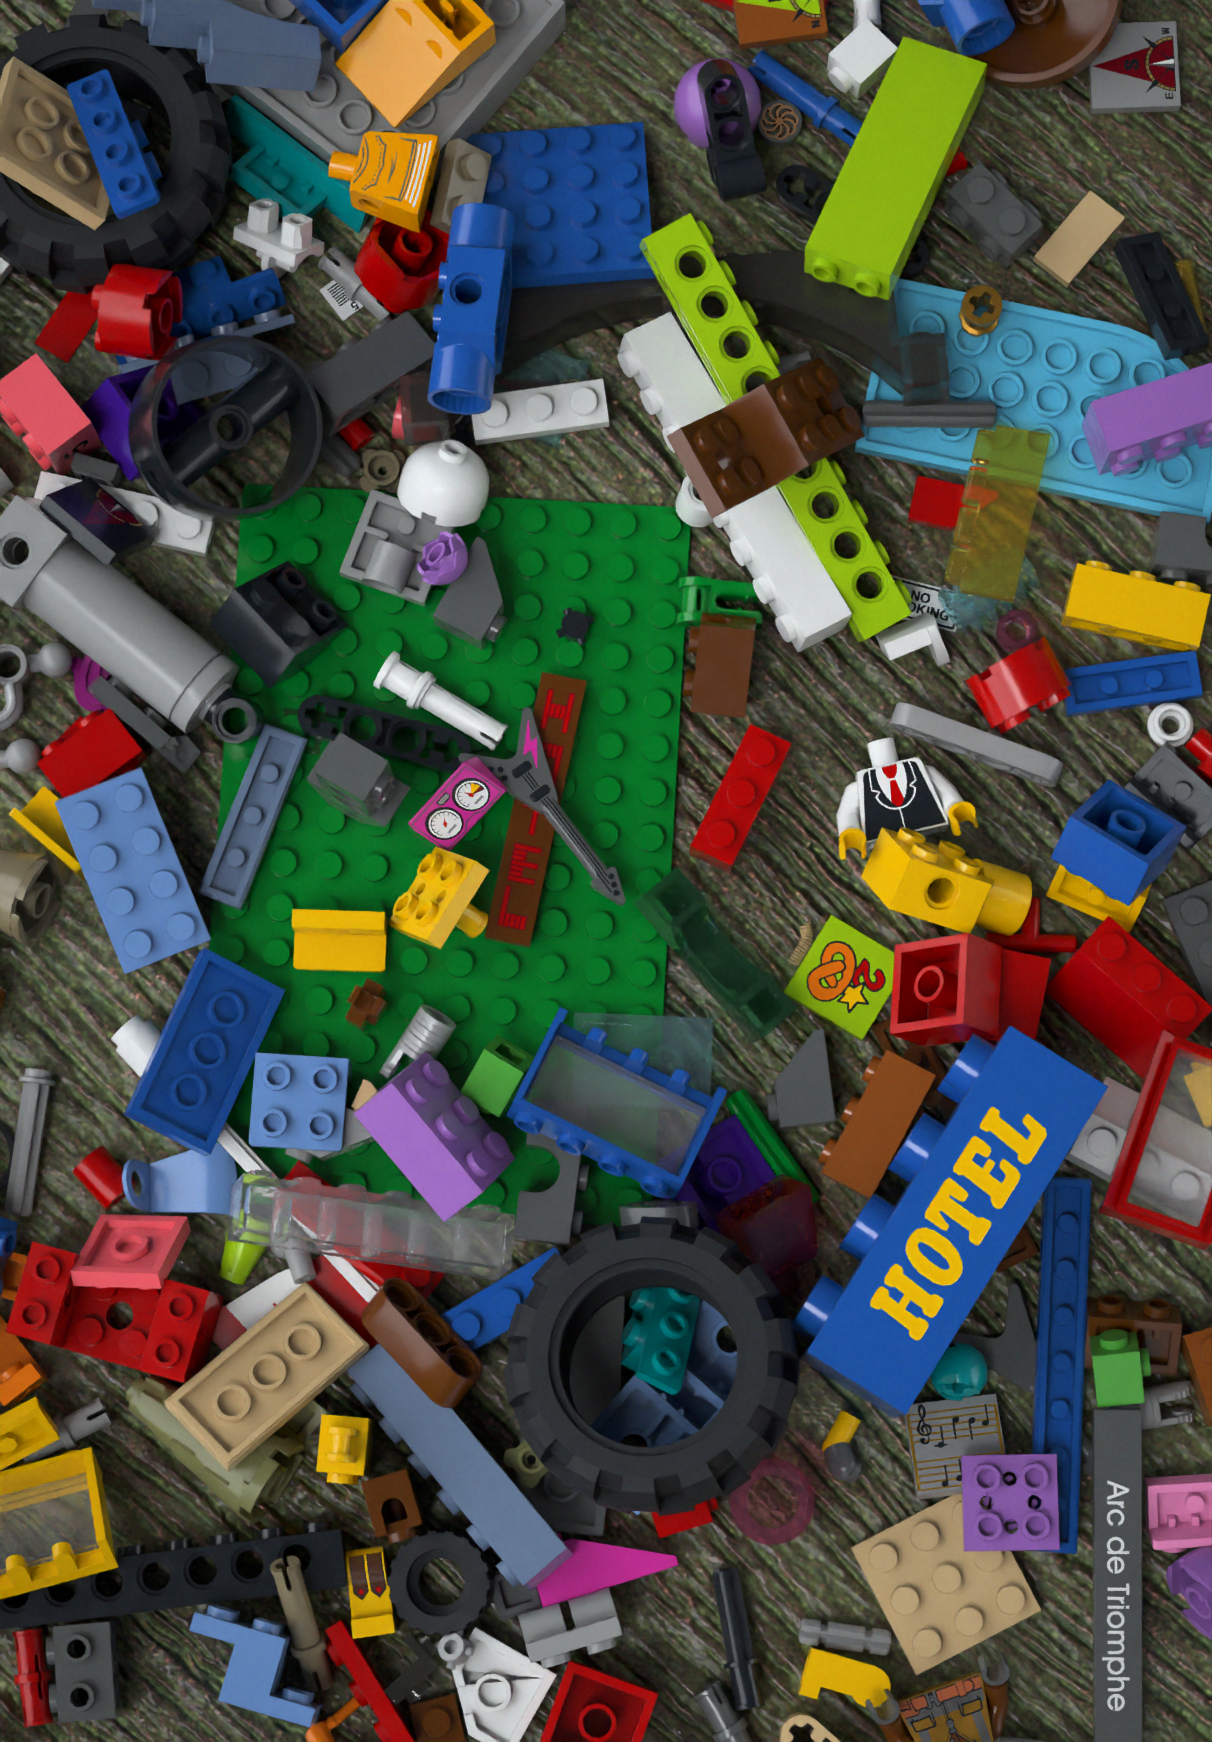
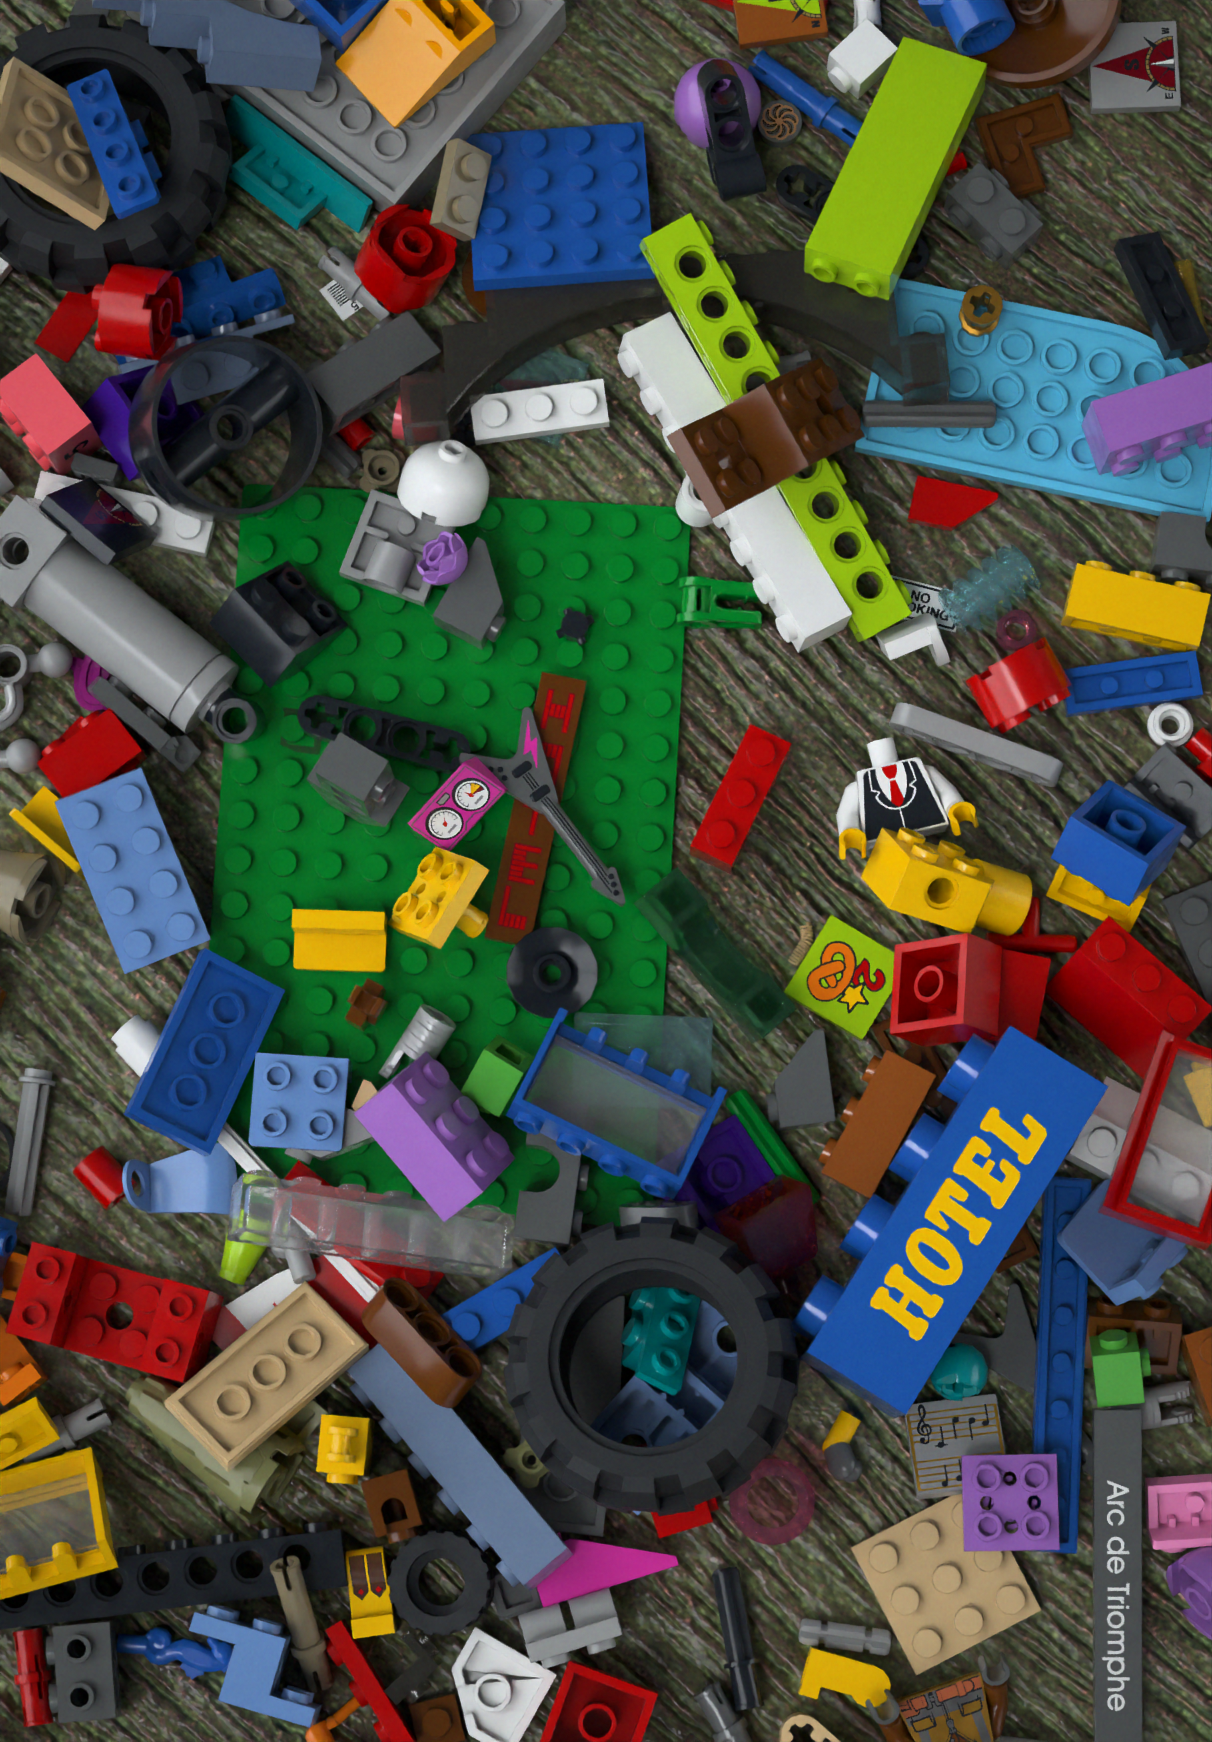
(130, 1251): coral plate -> none
(160, 1650): none -> blue animal
(253, 817): sand blue tile -> none
(278, 243): white hips -> none
(390, 175): light orange torso -> none
(422, 691): white pin -> none
(454, 1649): light grey piece -> none
(473, 310): blue brick -> none
(551, 948): none -> black dish
(722, 664): reddish brown brick -> none
(1005, 505): clear yellow windscreen -> none
(1015, 132): none -> reddish brown tile
(1078, 239): tan tile -> none
(1117, 1254): none -> medium blue bracket

